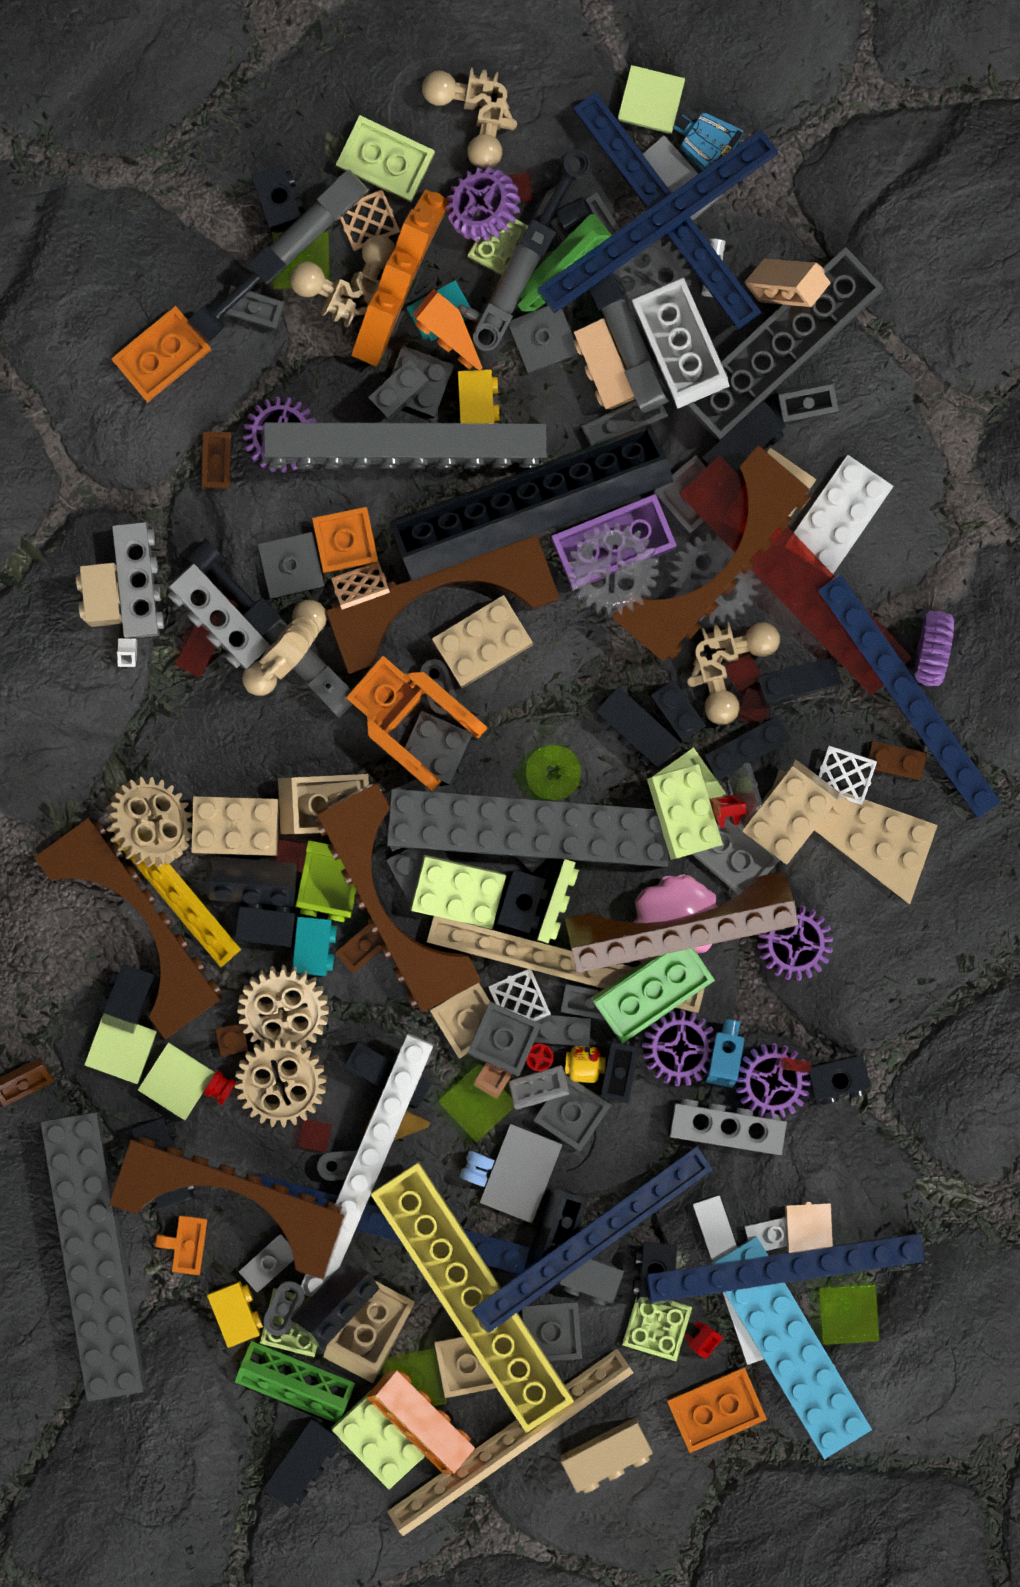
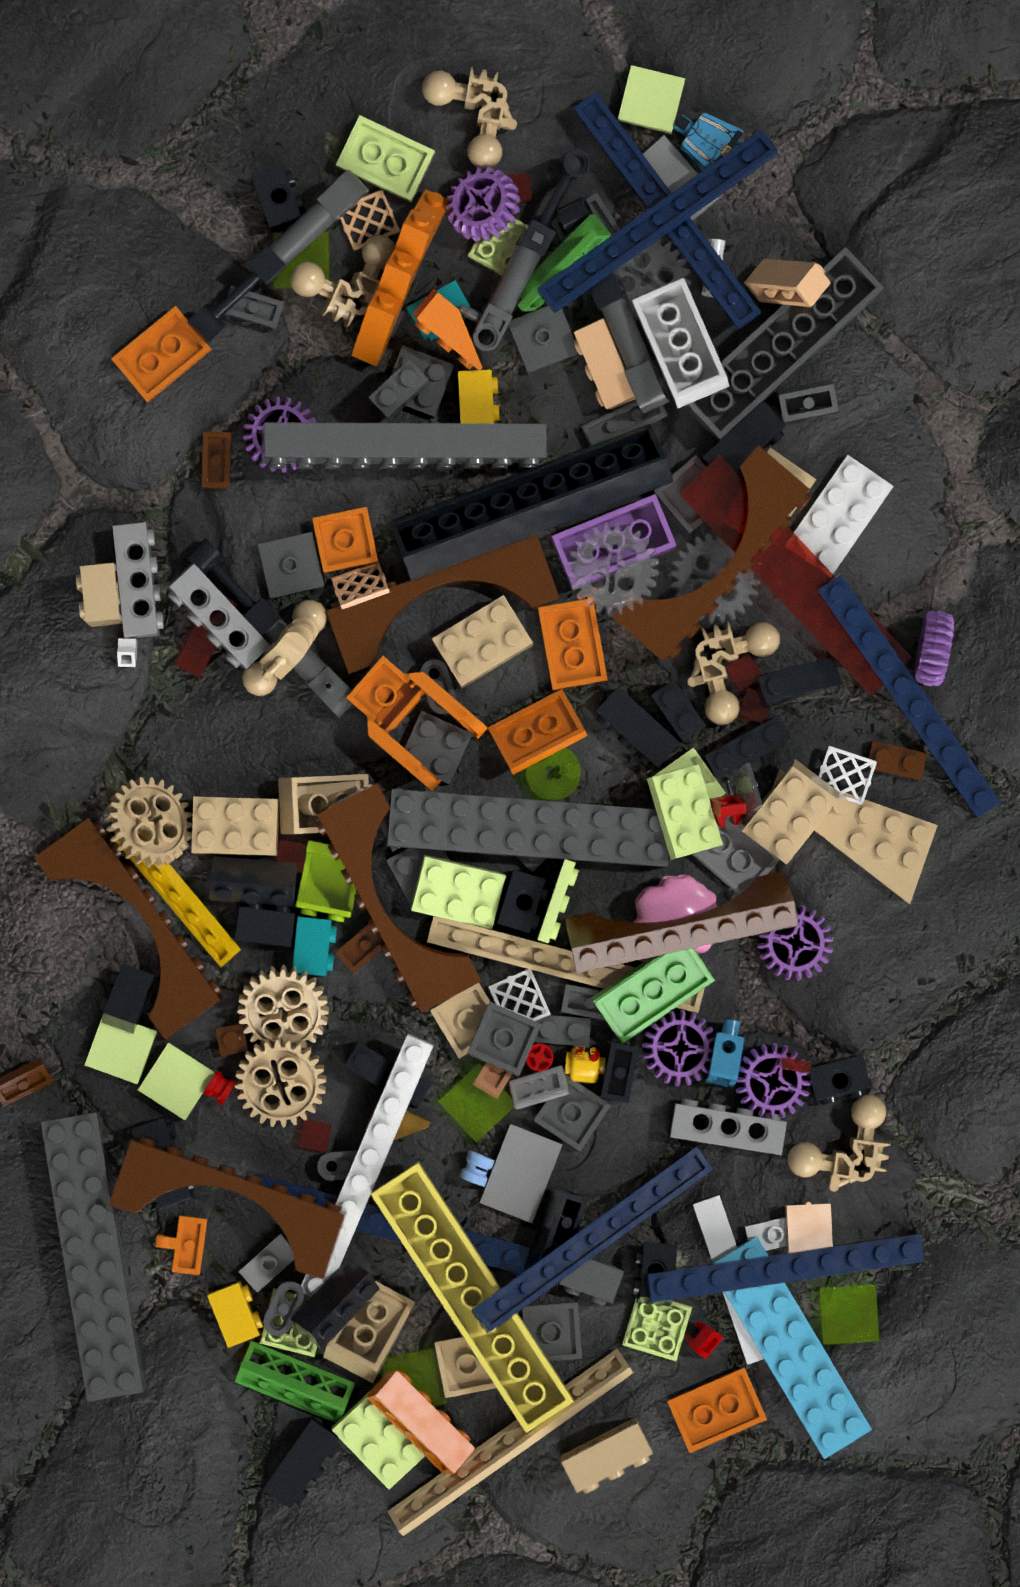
(537, 731): none -> orange plate
(572, 644): none -> orange plate
(867, 1113): none -> tan piece

